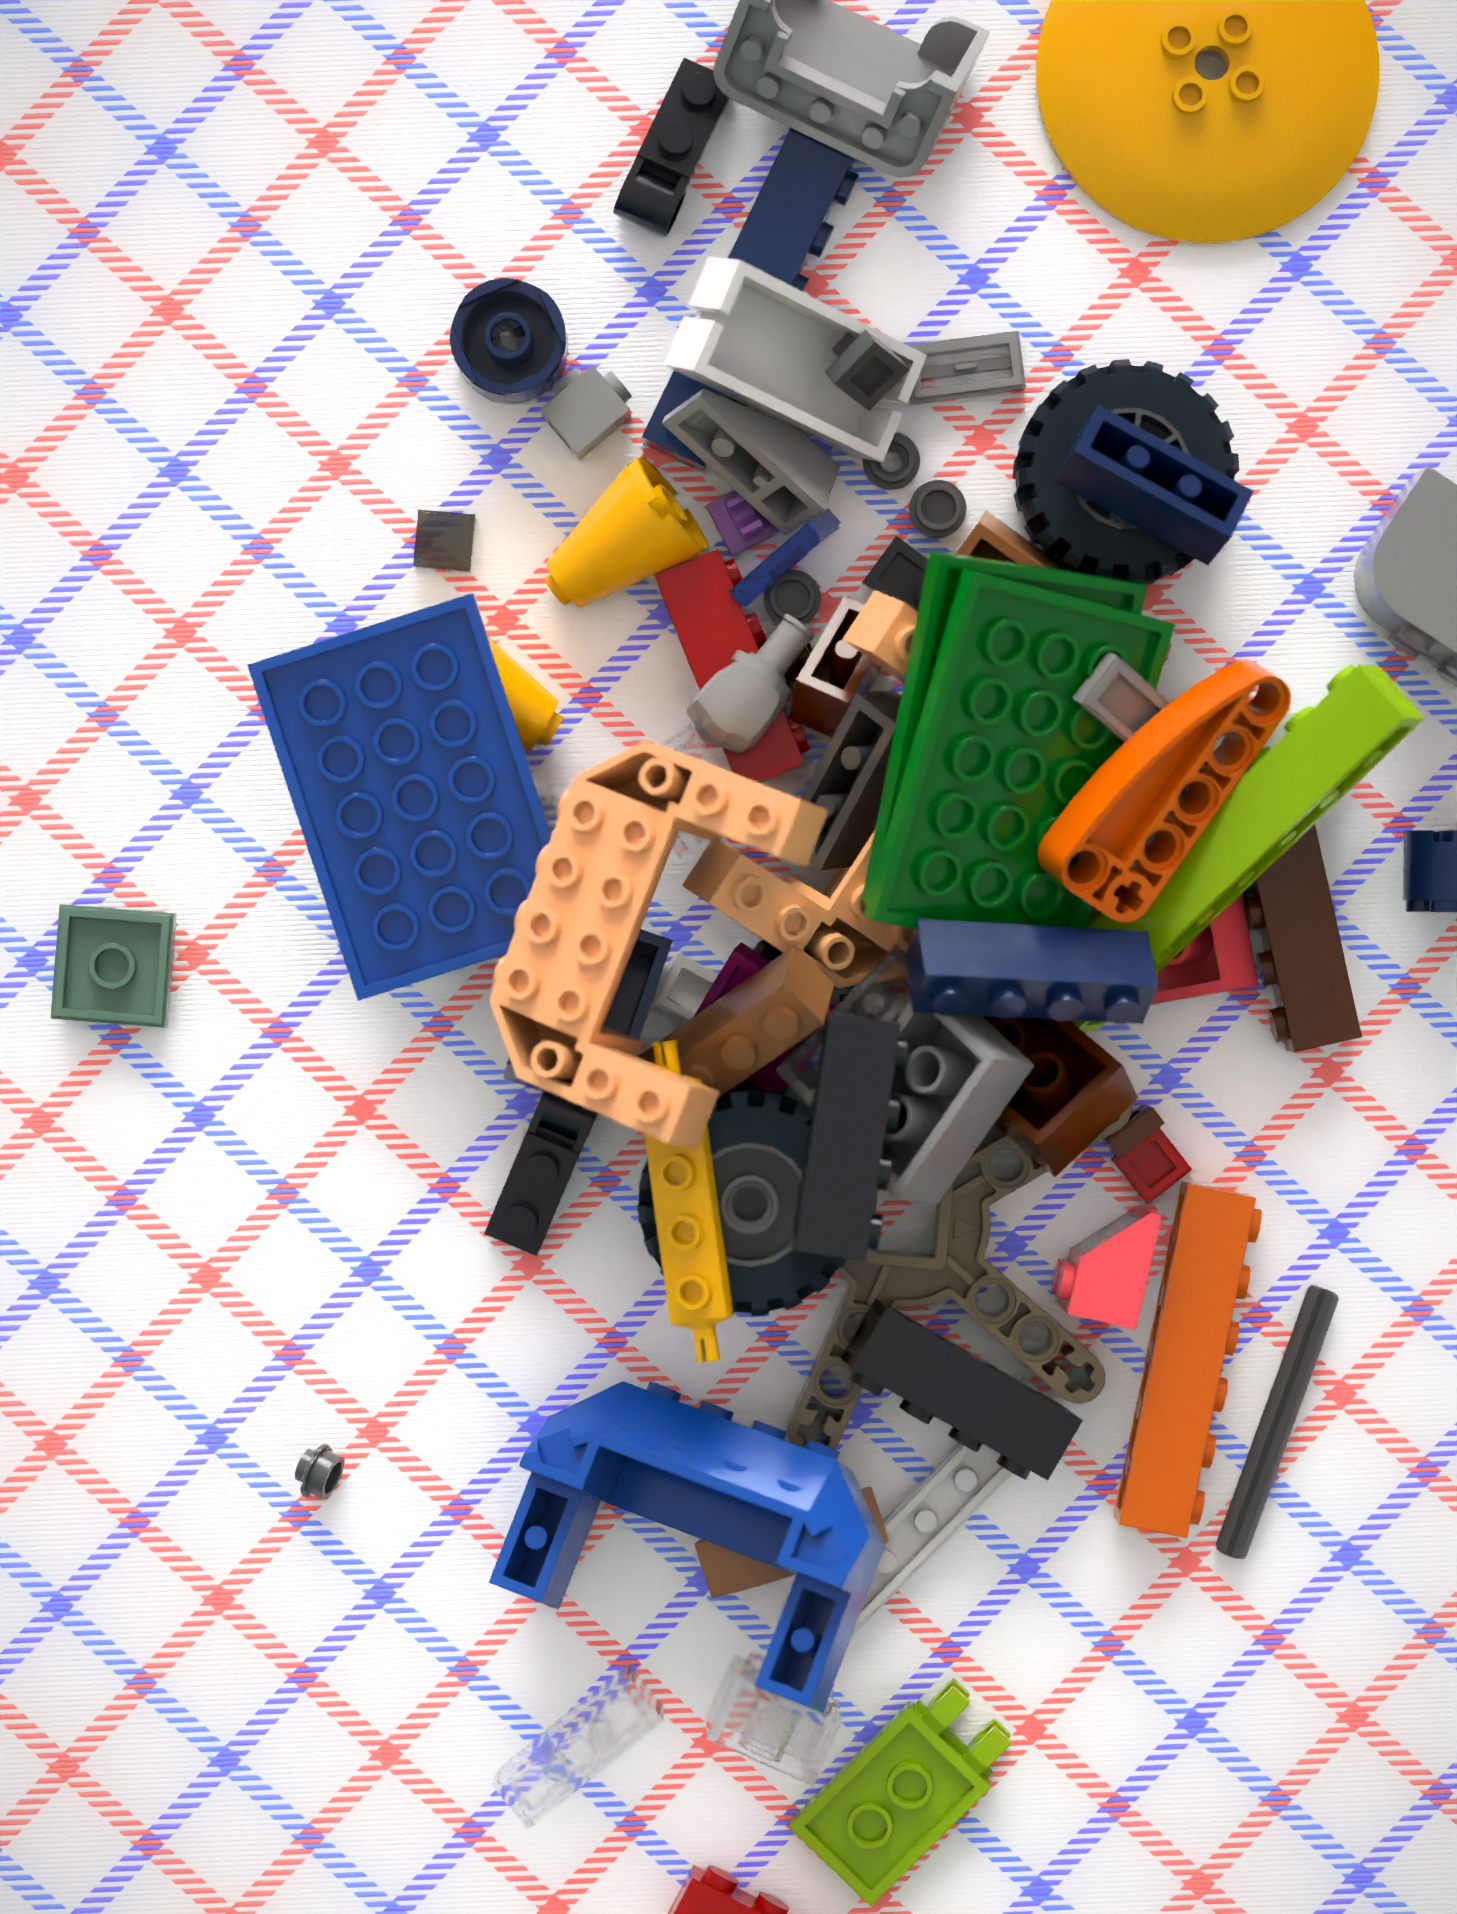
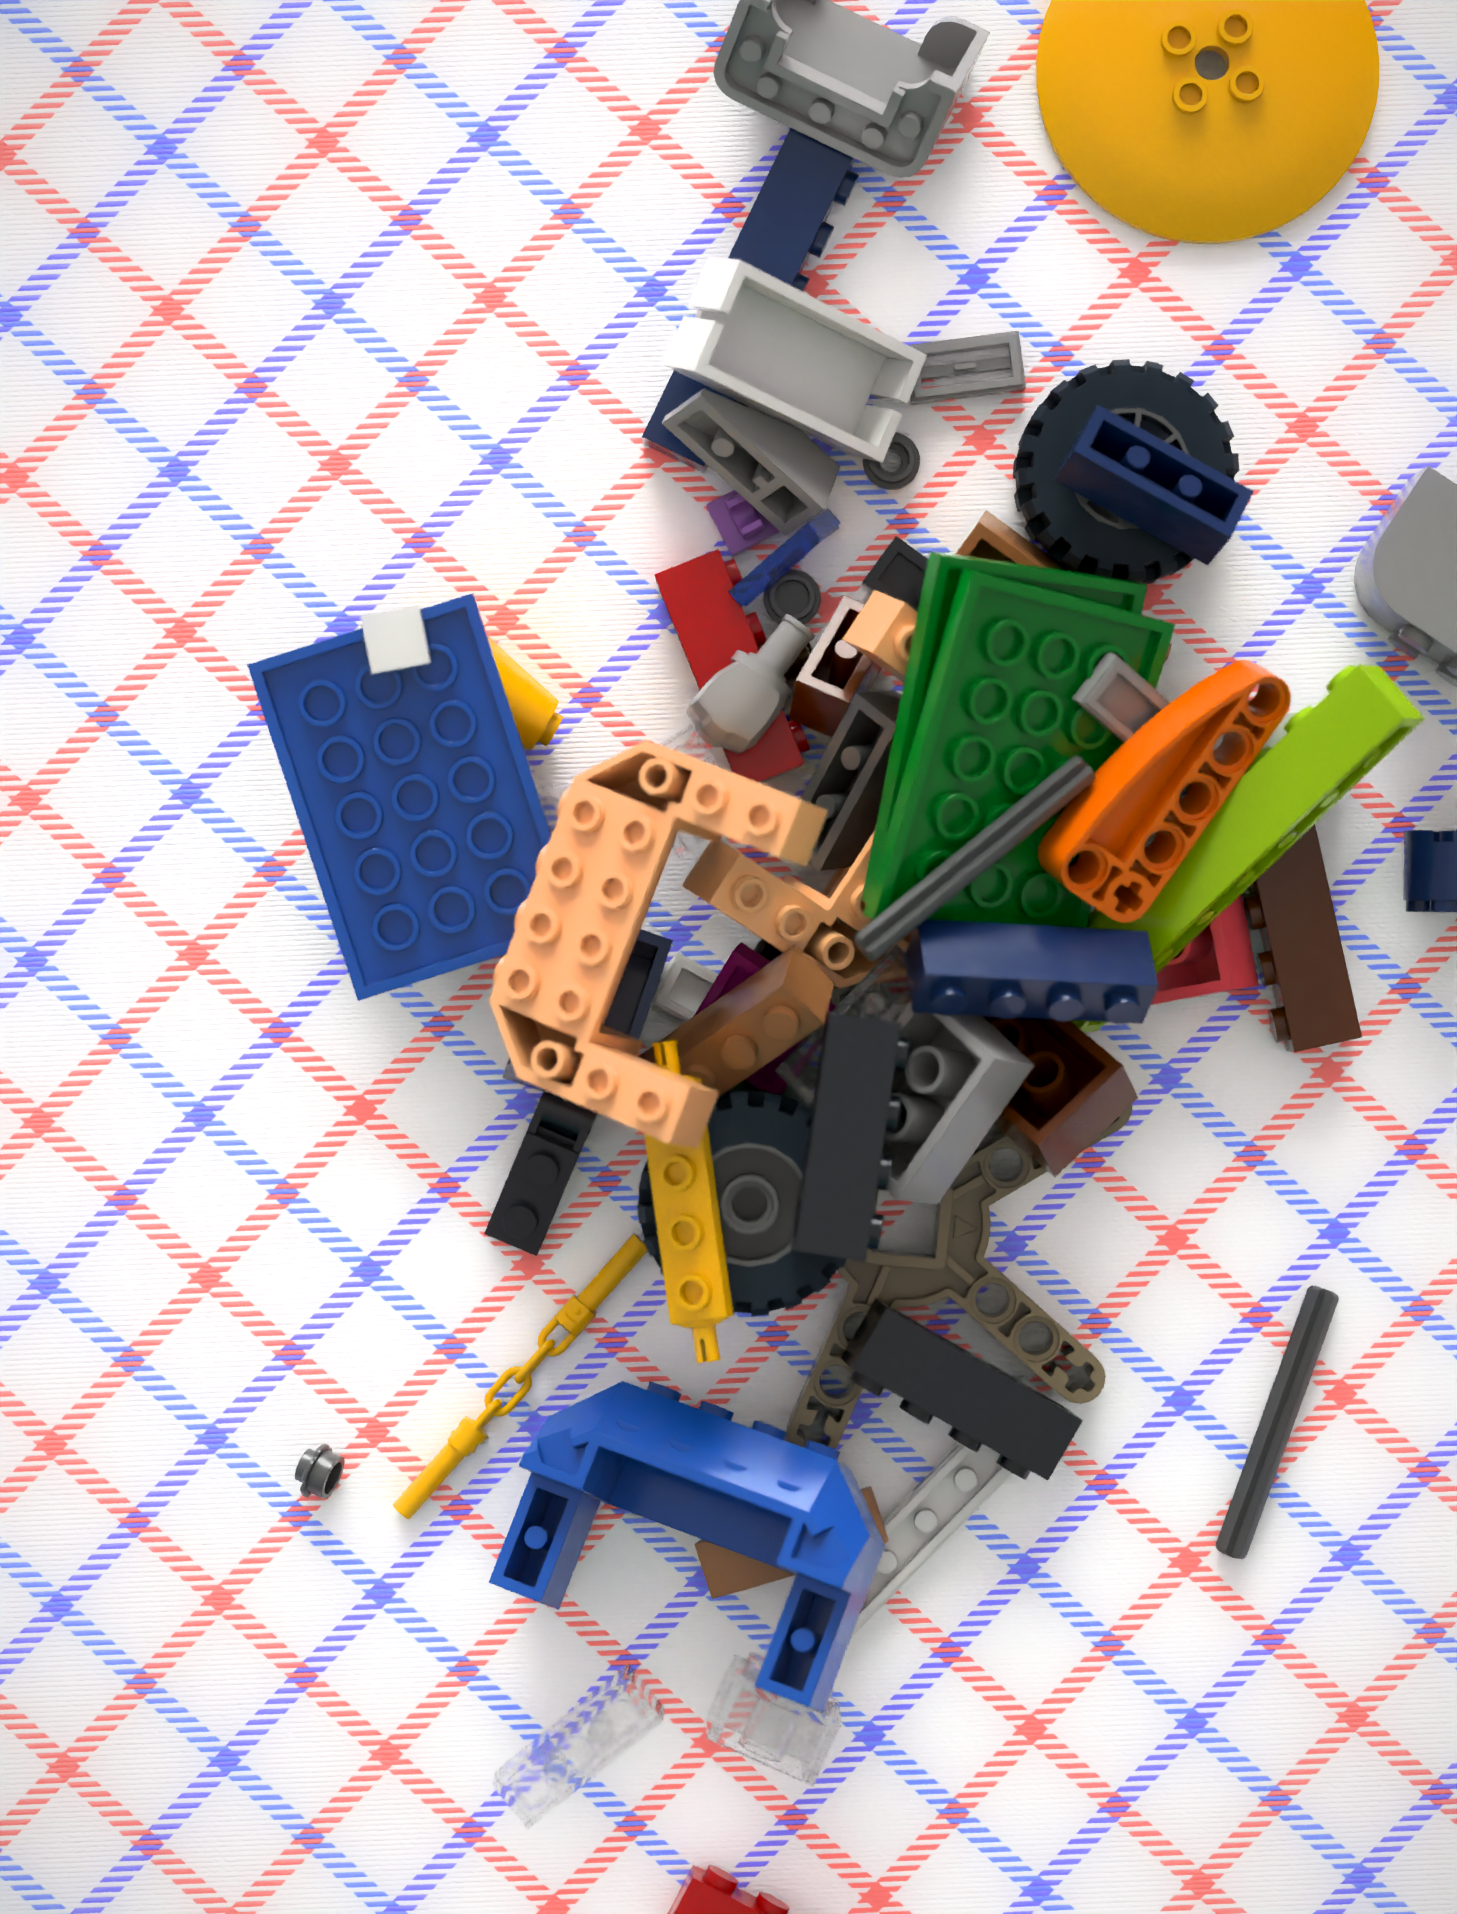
(113, 965): sand green plate -> none
(395, 638): none -> white tile
(444, 541): clear smoke tile -> none
(524, 310): dark blue brick -> none
(574, 1318): none -> yellow piece
(587, 409): light grey brick -> none
(624, 538): yellow cone -> none
(672, 149): black plate -> none
(865, 368): dark grey tile -> none
(900, 1793): lime tile -> none
(937, 509): dark grey plate -> none
(974, 858): none -> dark grey axle
(1109, 1270): coral slope -> none
(1139, 1126): reddish brown tile -> none
(1152, 1166): red tile -> none
(1186, 1358): orange brick -> none

